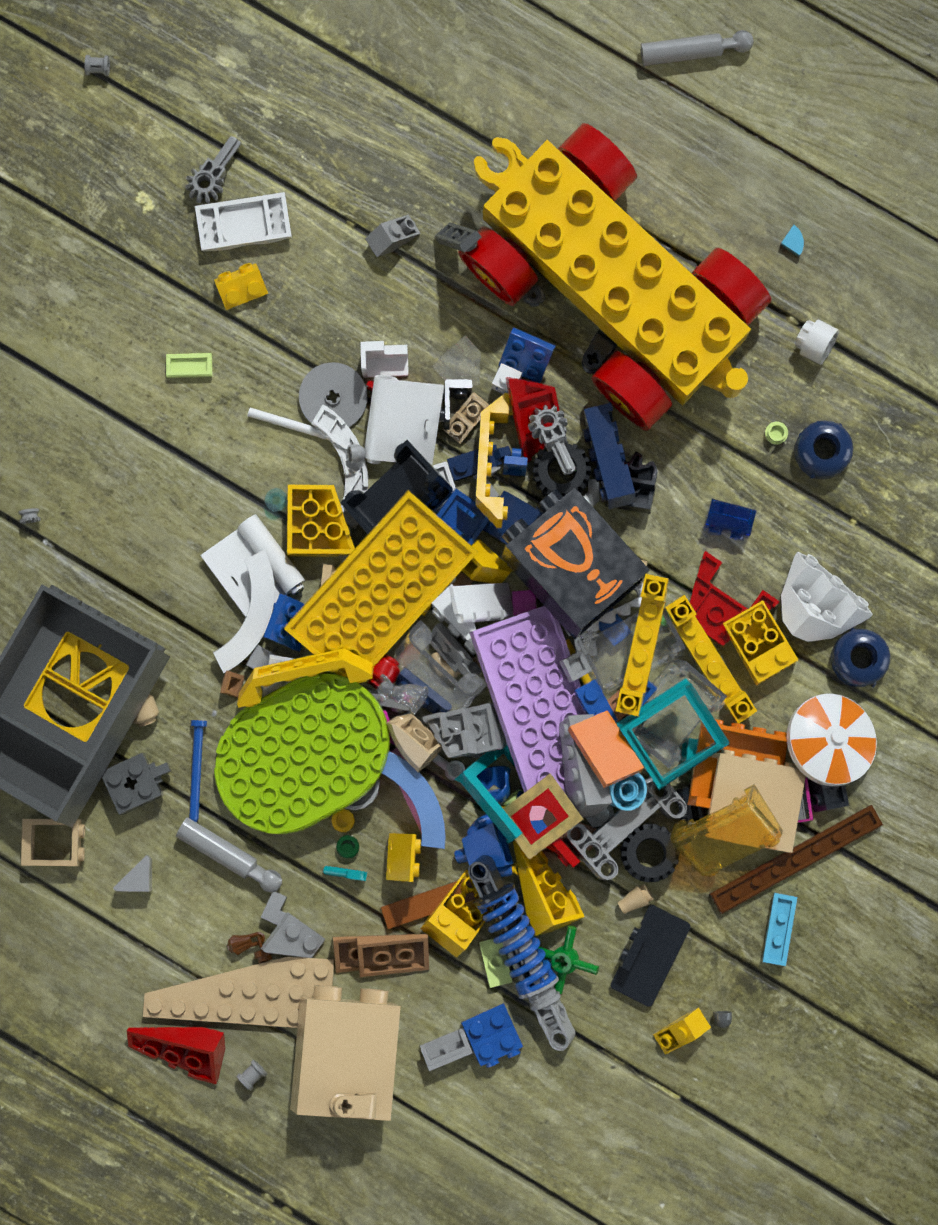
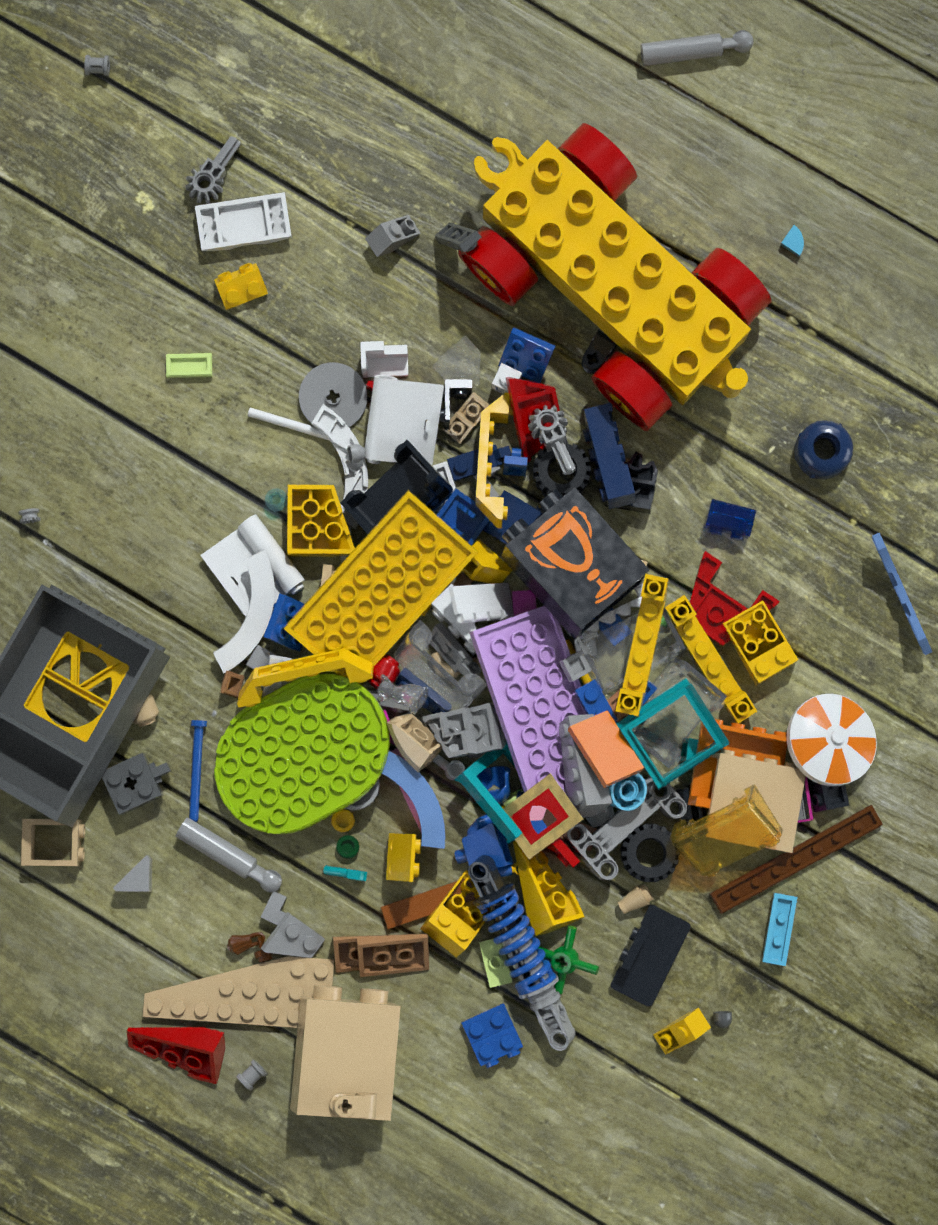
(446, 1049): light grey hinge -> none
(540, 296): dark grey plate -> none
(593, 494): white arm -> none
(776, 433): yellowish green plate -> none
(816, 340): white piece -> none
(819, 603): white brick -> none
(842, 663): dark blue piece -> none
(901, 593): none -> medium blue tile

